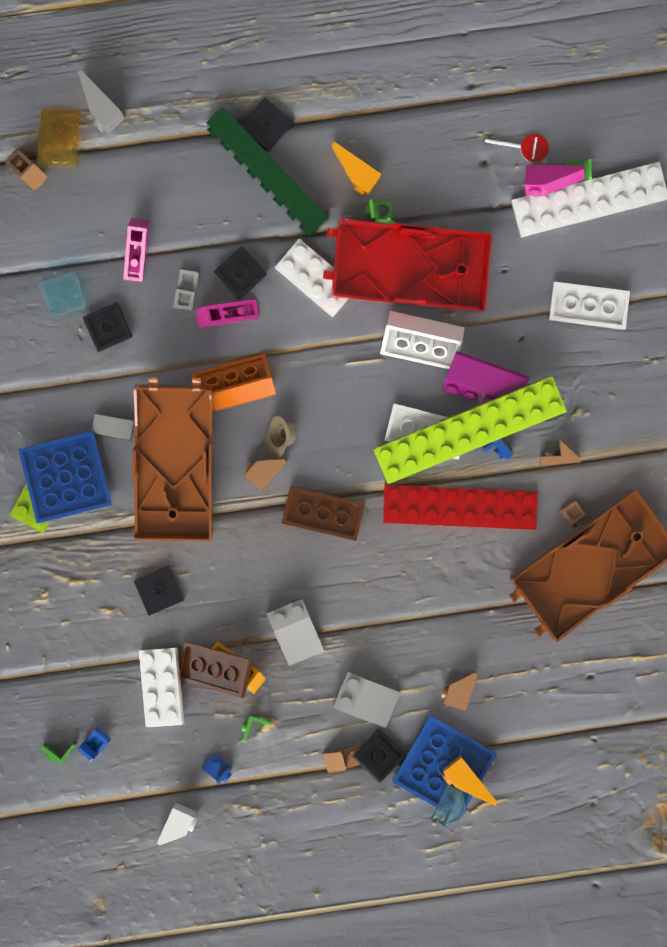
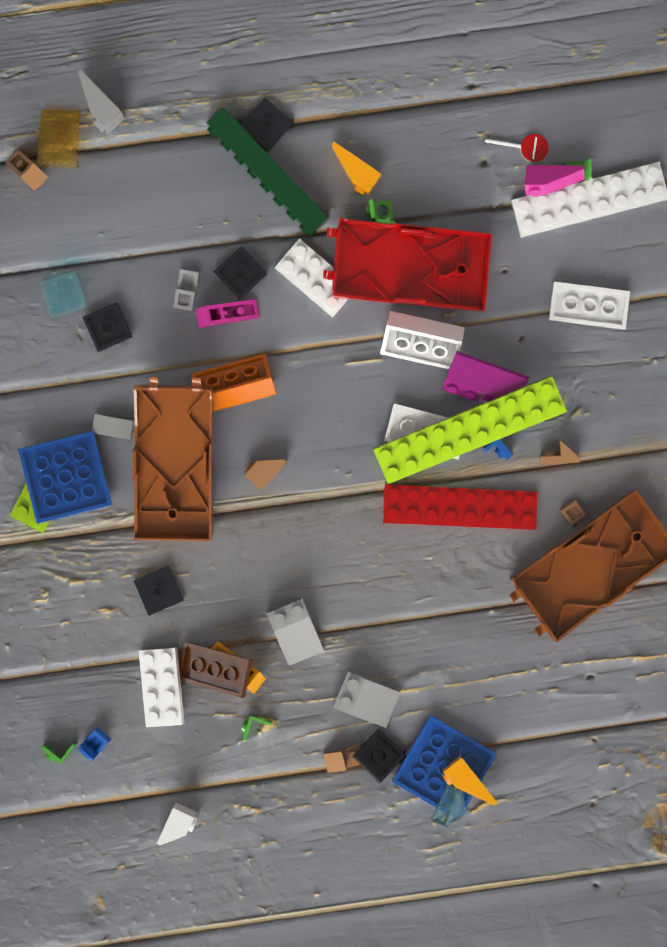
(136, 249): dark pink slope -> none
(217, 768): blue bracket -> none
(278, 437): dark tan piece -> none
(323, 513): reddish brown plate -> none
(459, 691): medium nougat slope -> none

